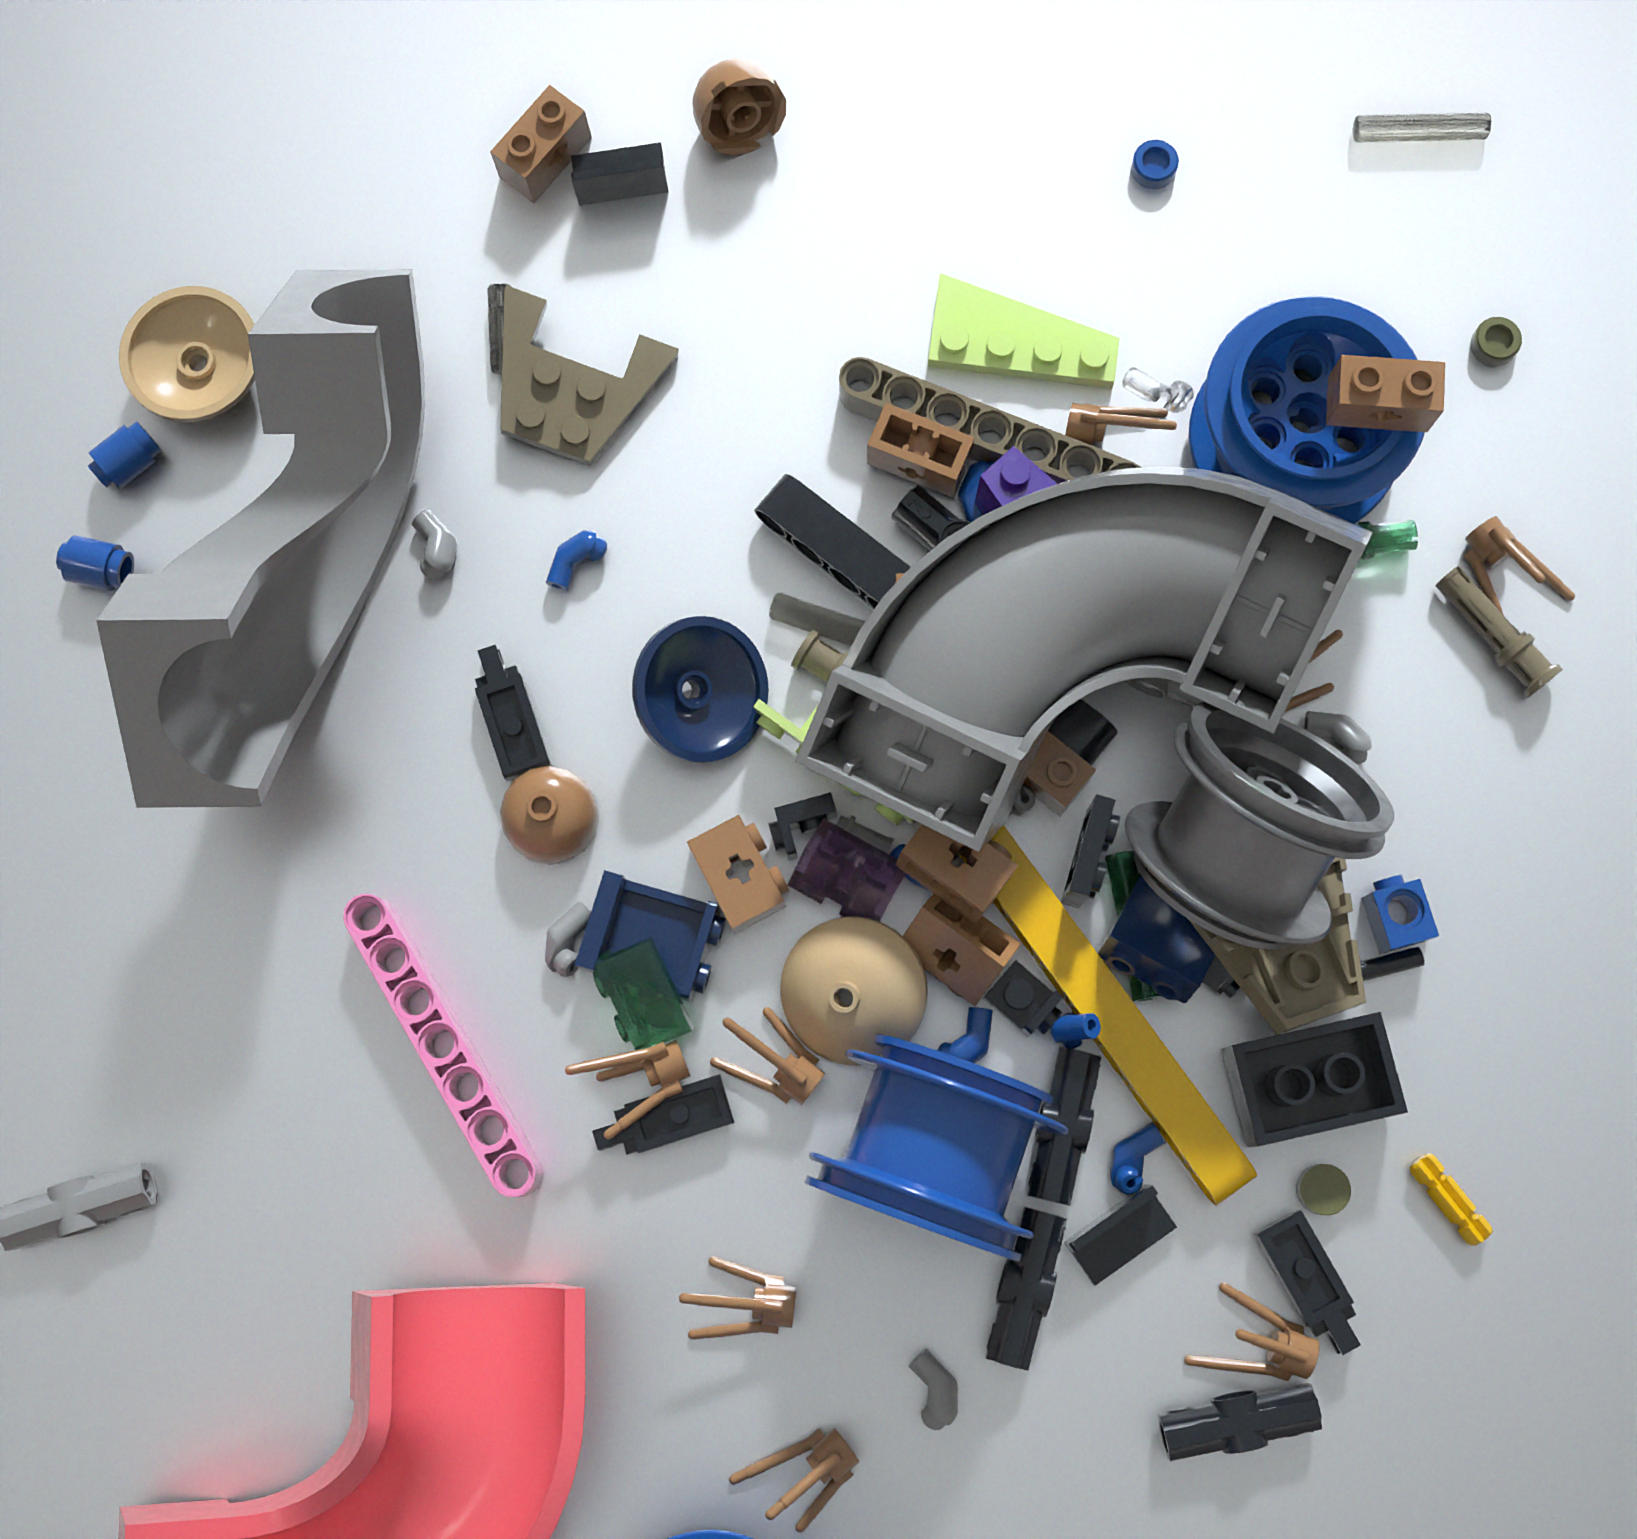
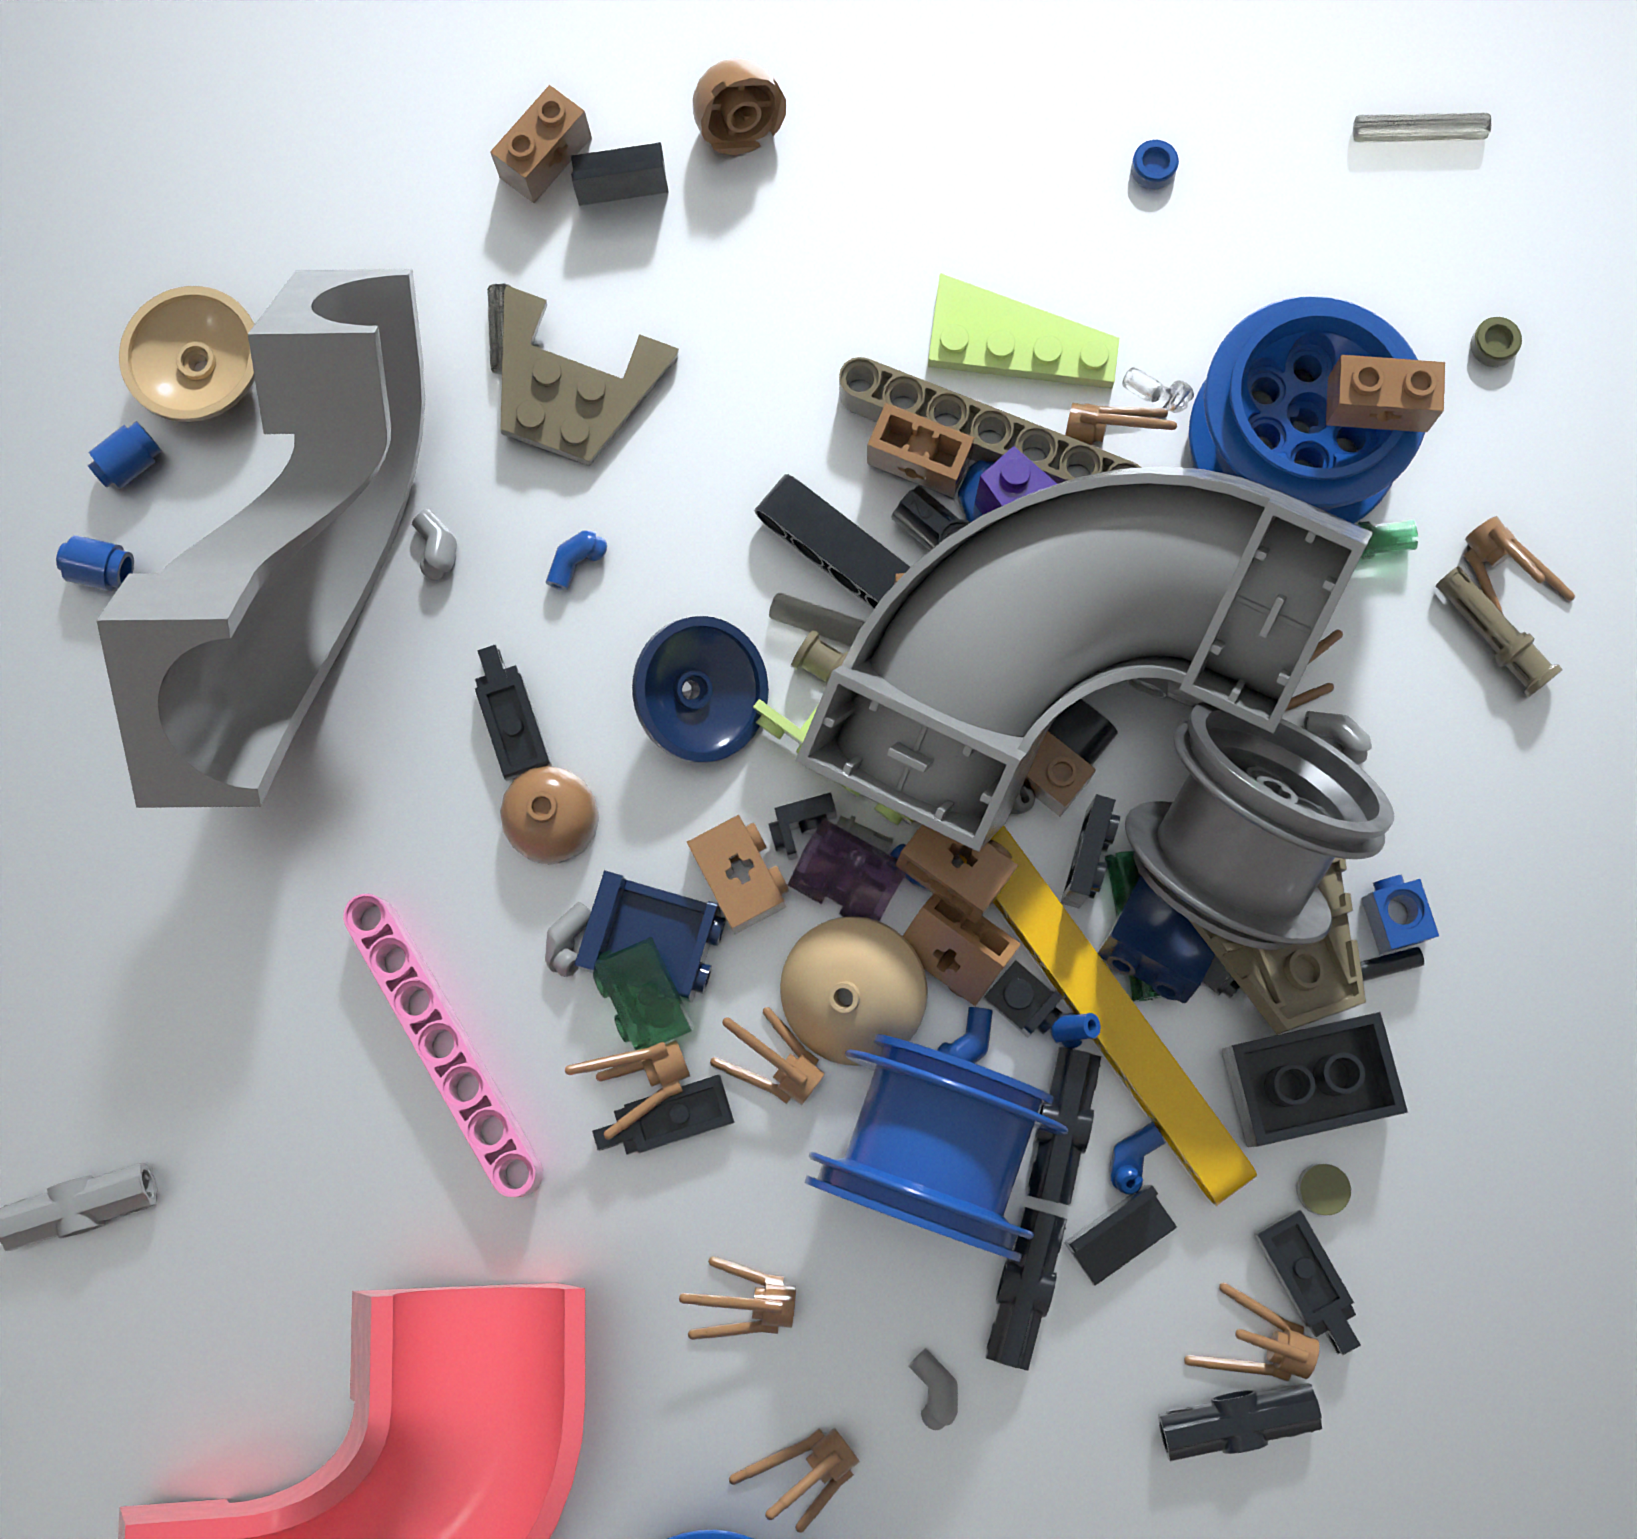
(1451, 1199): yellow axle -> none

